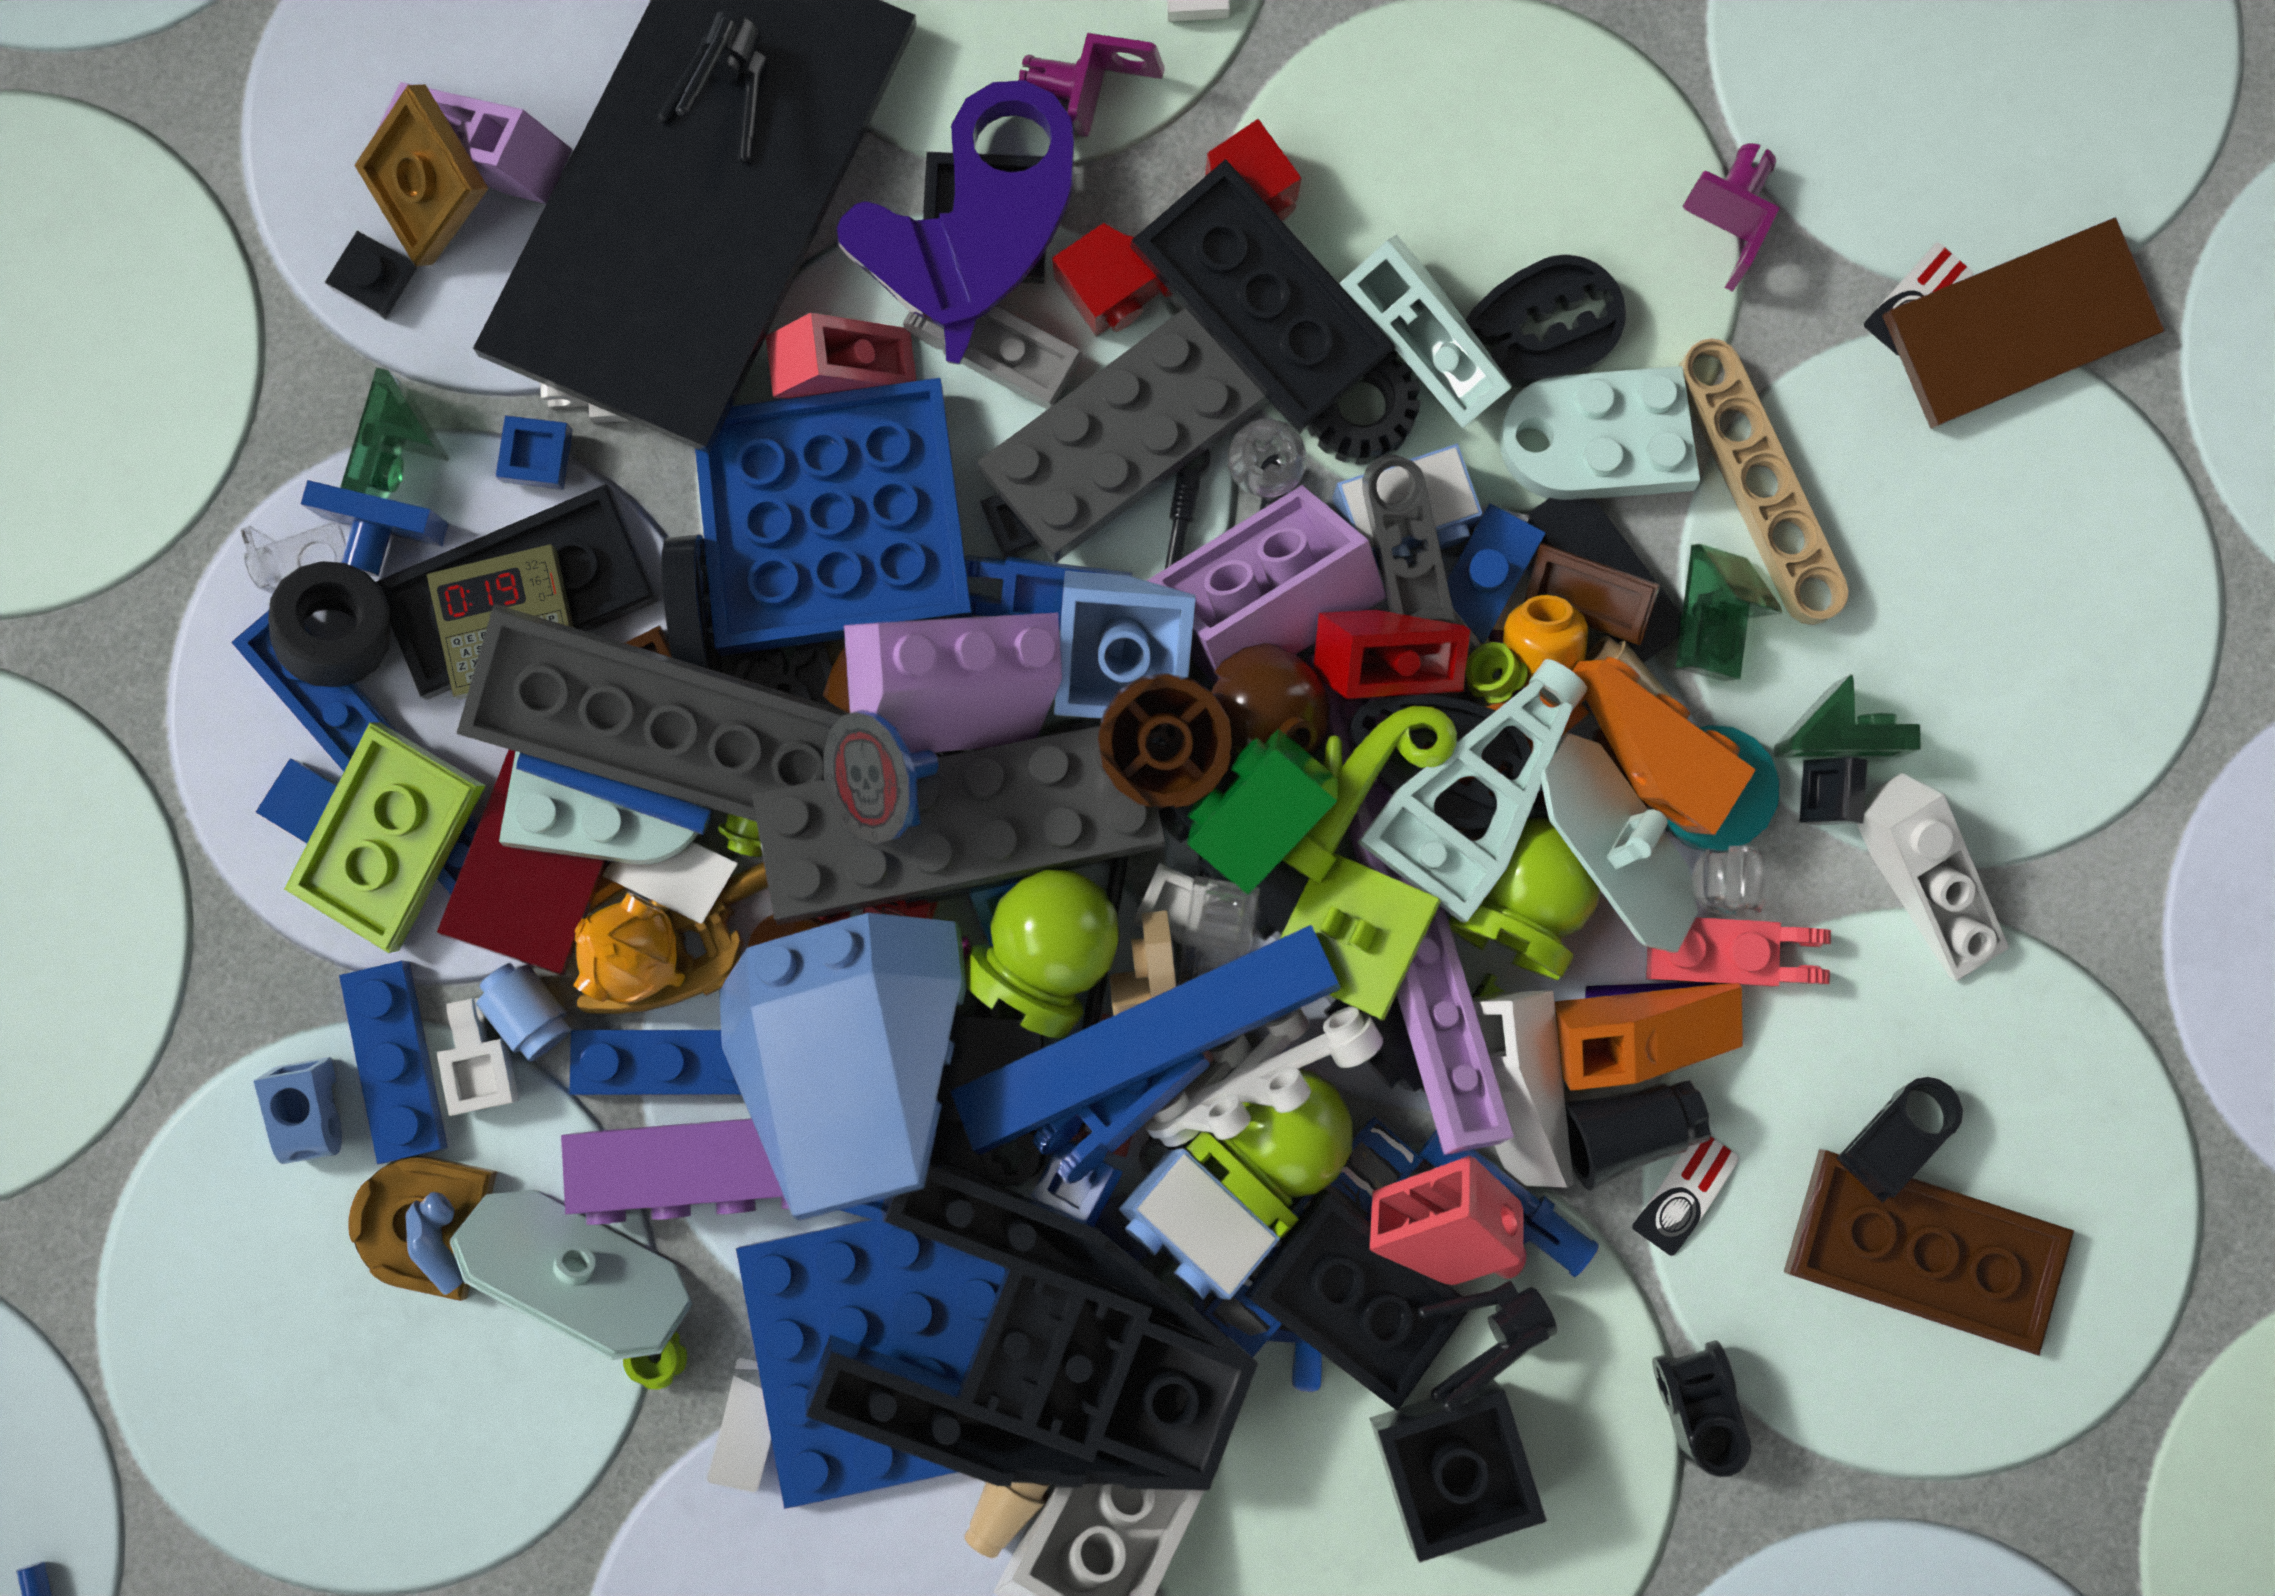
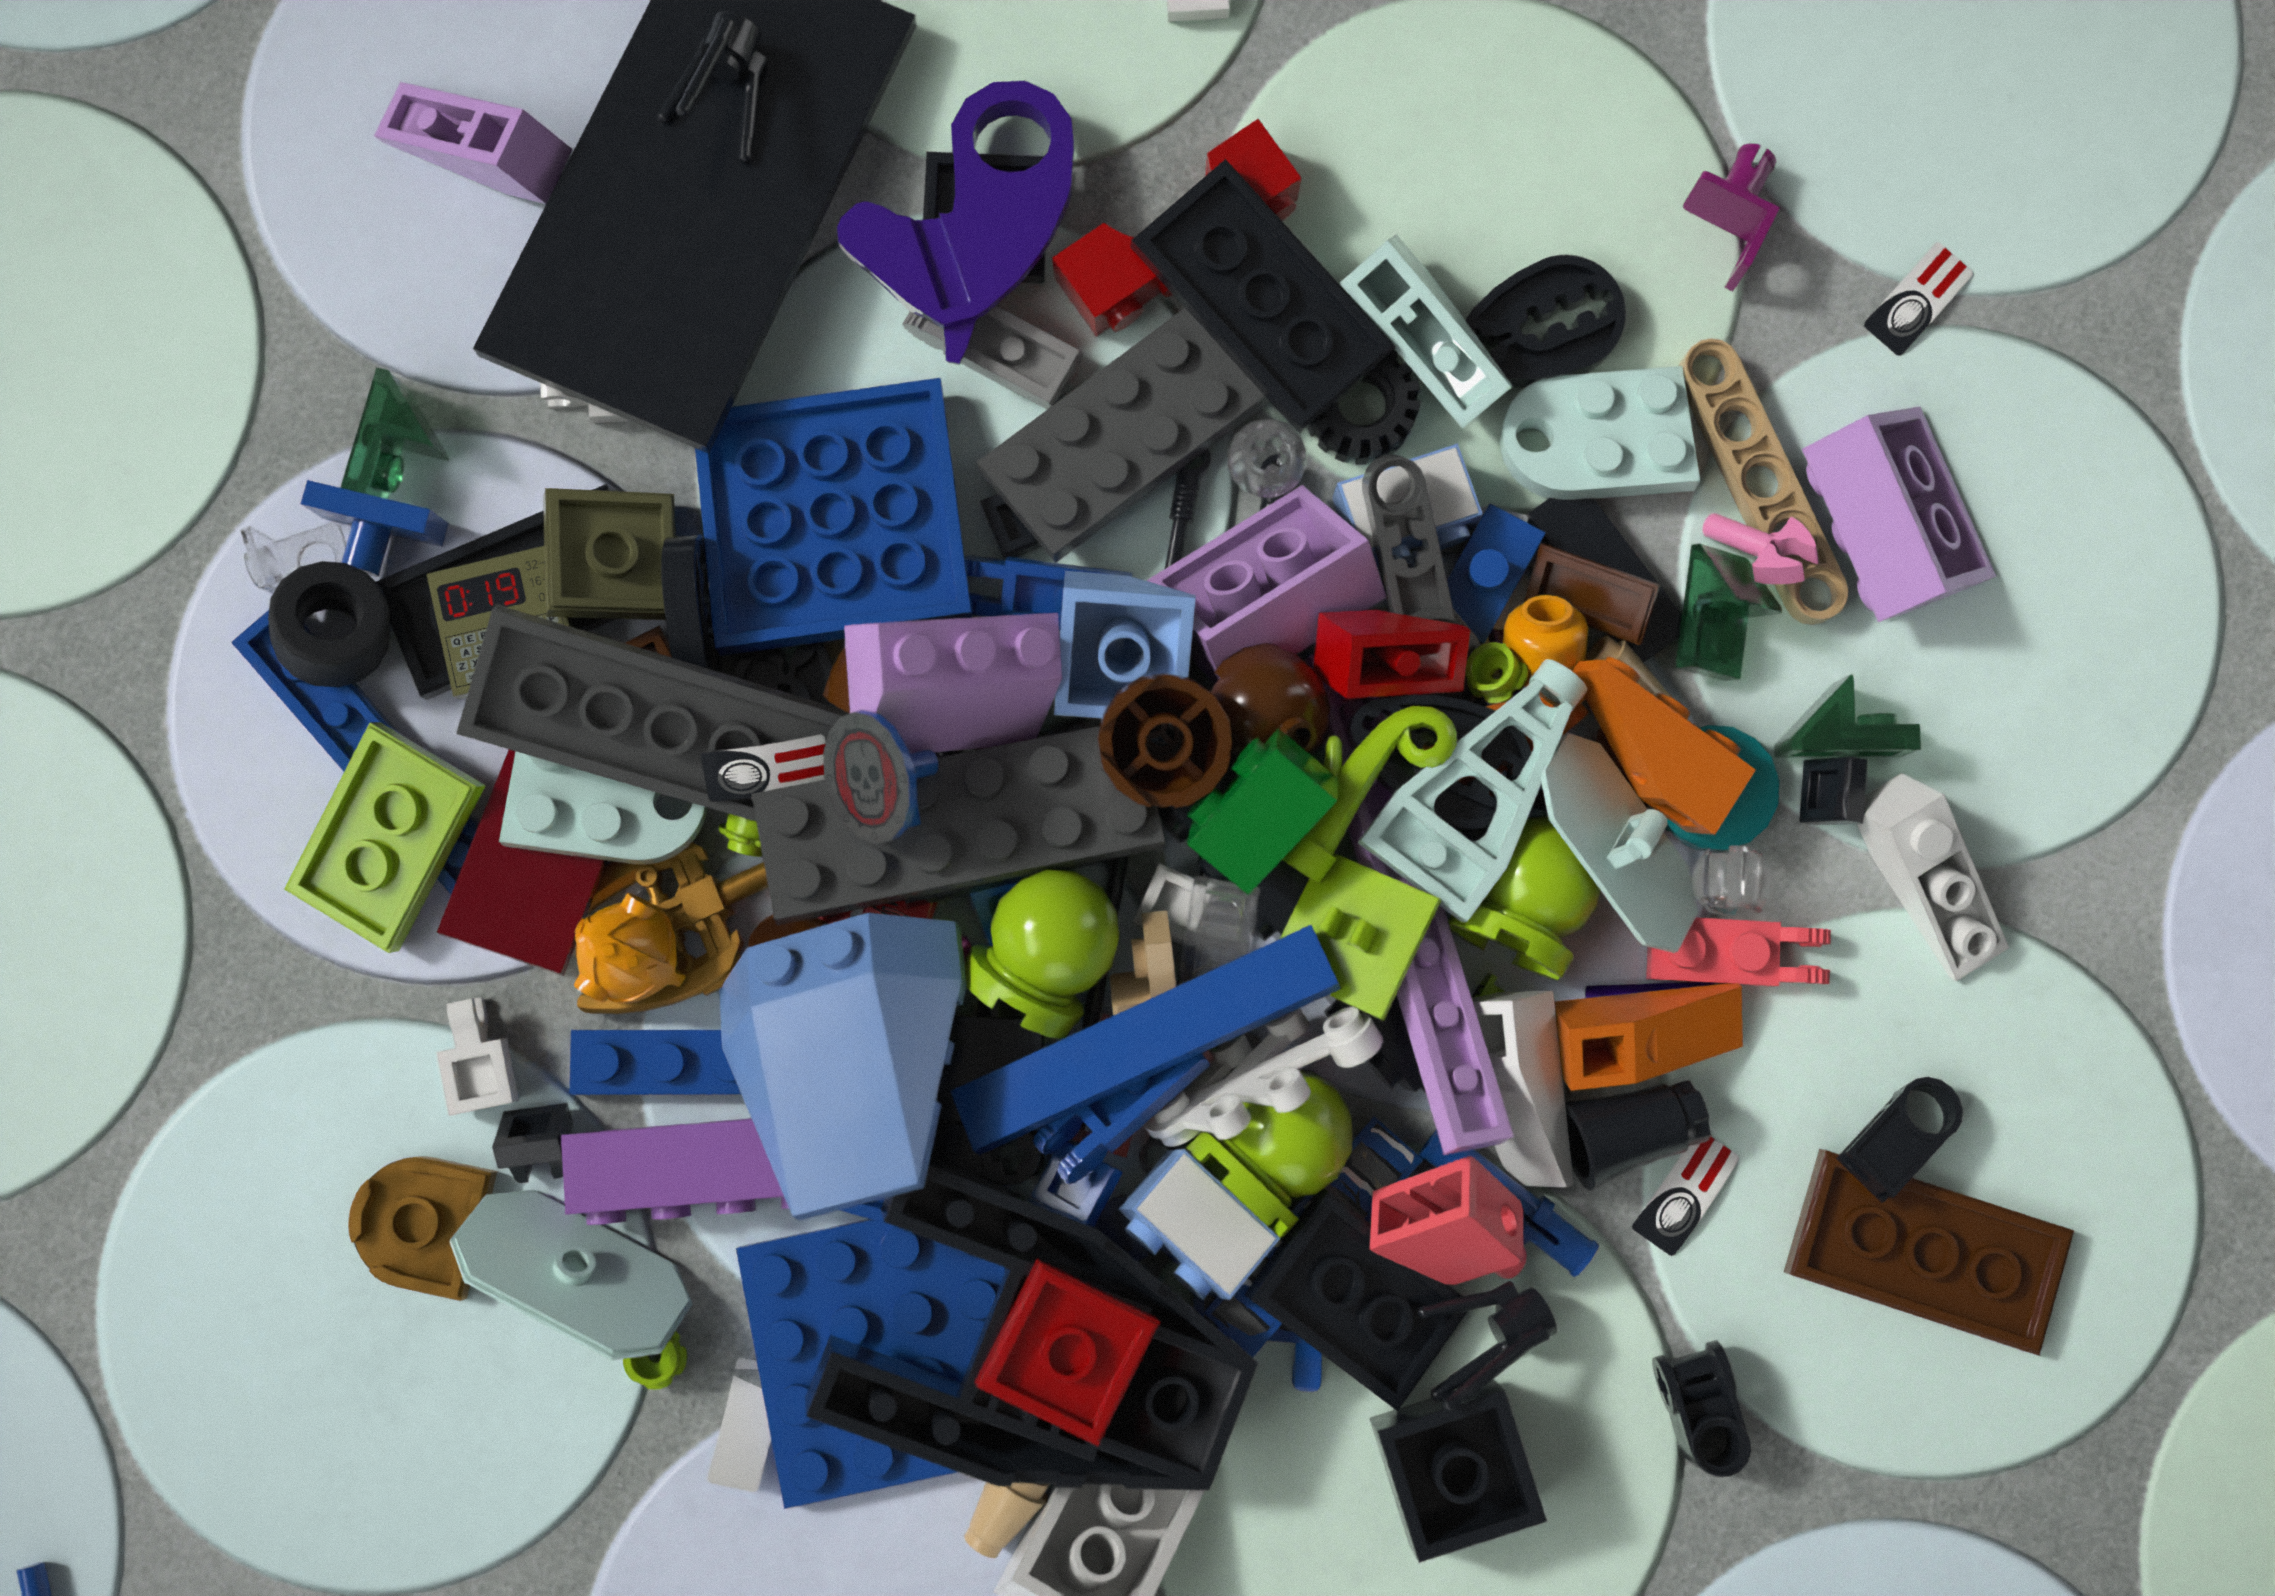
(297, 799): blue tile -> none
(300, 1110): medium blue leg -> none
(371, 275): black plate -> none
(393, 1061): blue plate -> none
(420, 175): pearl gold tile -> none
(426, 1242): medium blue arm -> none
(523, 1010): light blue brick -> none
(532, 1138): none -> black tile
(534, 452): blue plate -> none
(605, 552): none -> olive tile
(635, 798): blue bar -> none
(682, 883): white sticker -> none
(761, 768): none -> sticker
(837, 355): coral slope -> none
(1067, 1352): none -> red tile
(1082, 80): magenta bracket -> none
(1770, 549): none -> bright pink bar
(1897, 512): none -> lavender slope
(2023, 322): reddish brown tile -> none

